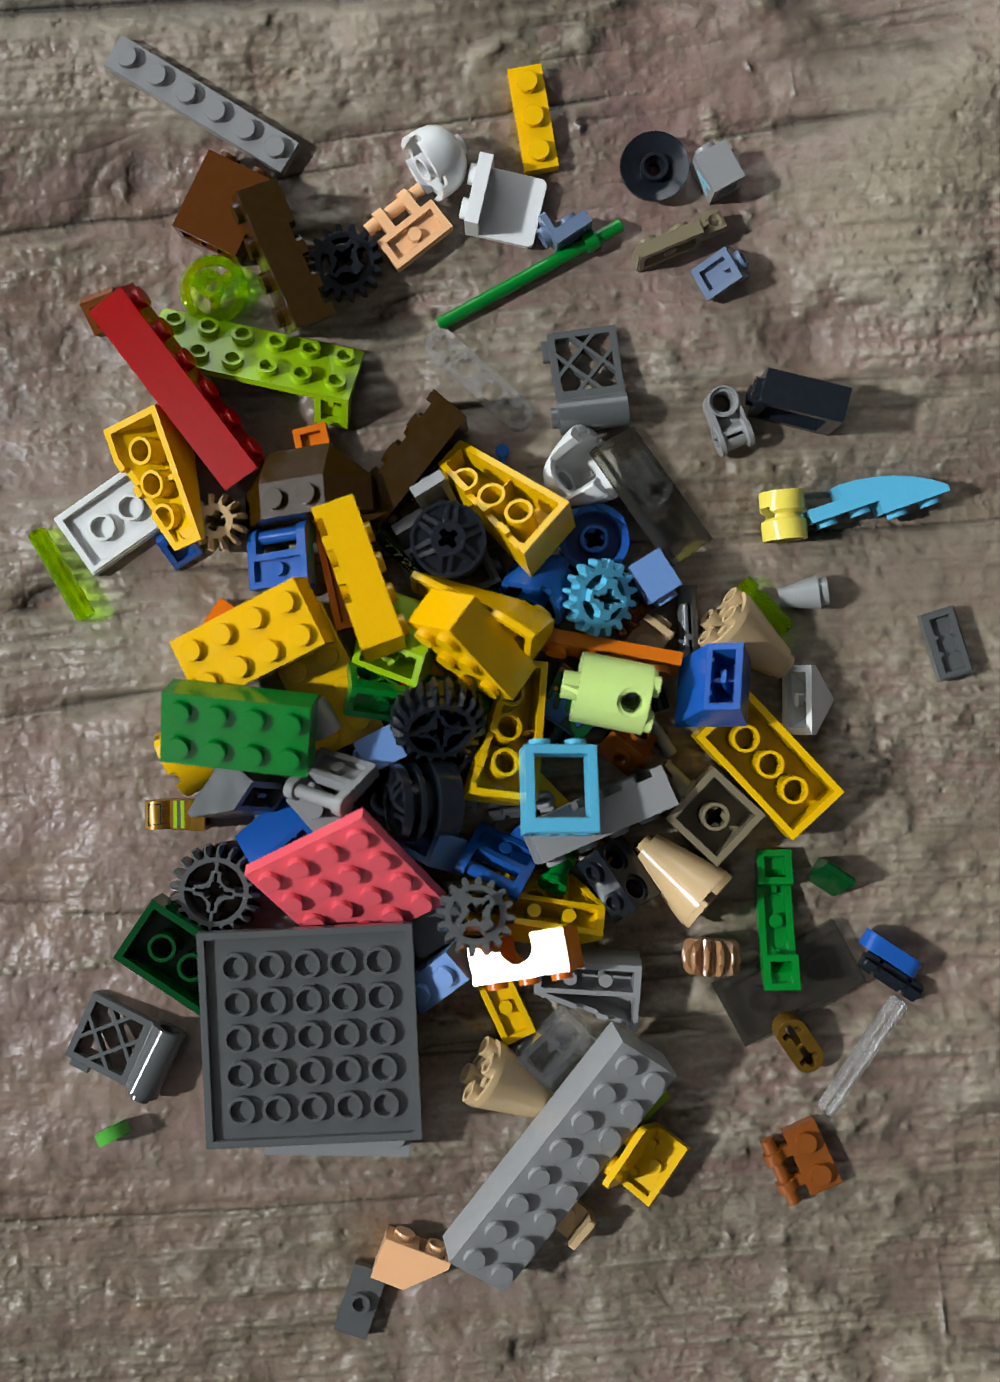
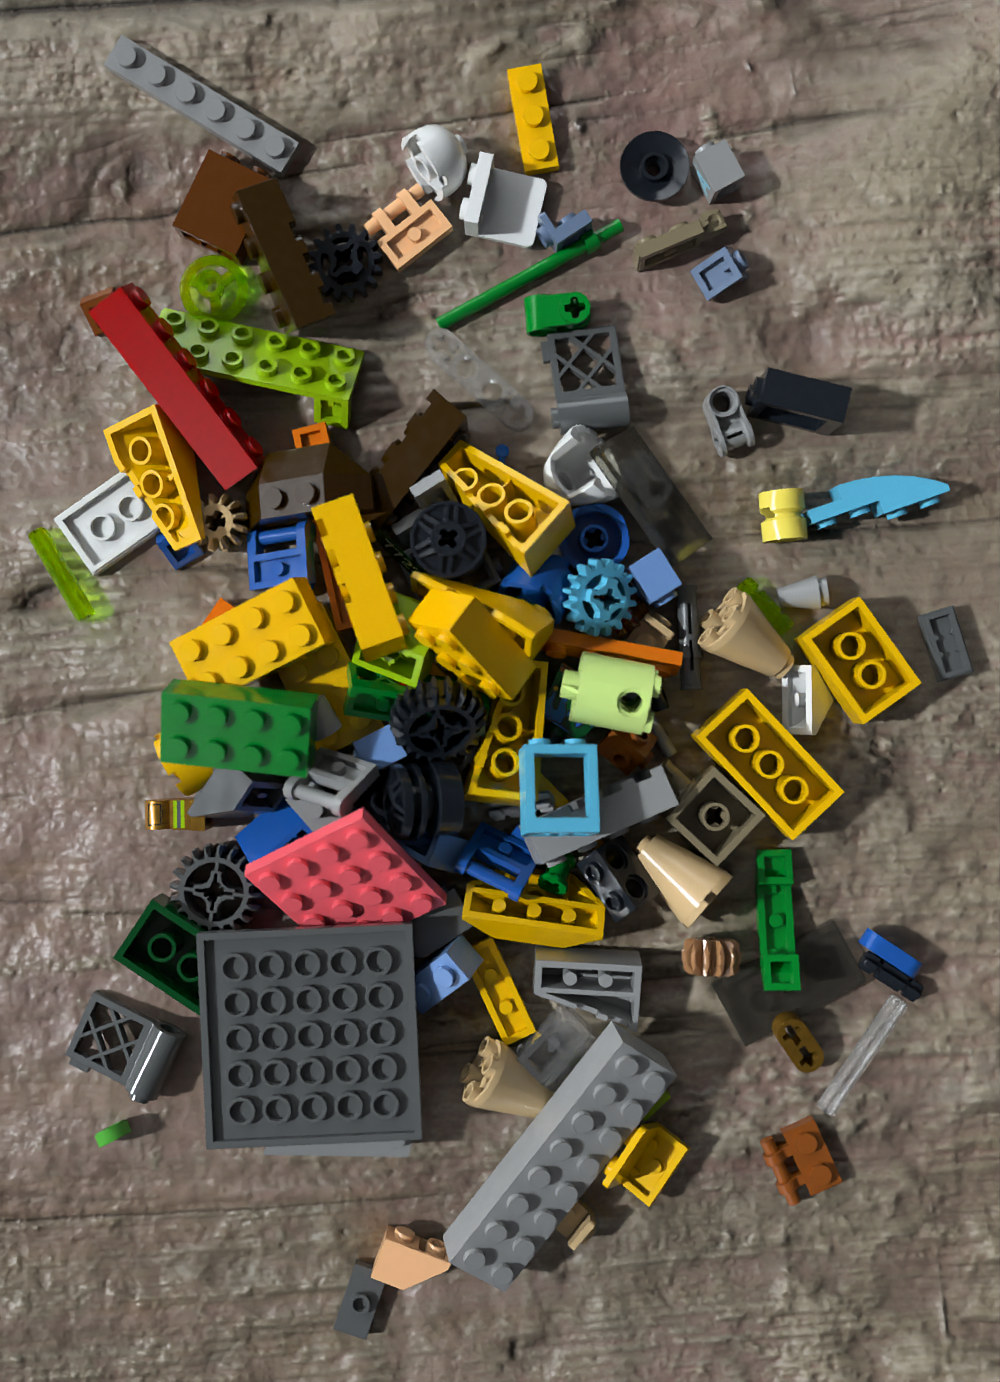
(465, 903): dark grey gear -> none
(553, 313): none -> green piece
(553, 952): arch -> none
(714, 687): blue slope -> none
(830, 877): dark green slope -> none
(857, 661): none -> yellow brick

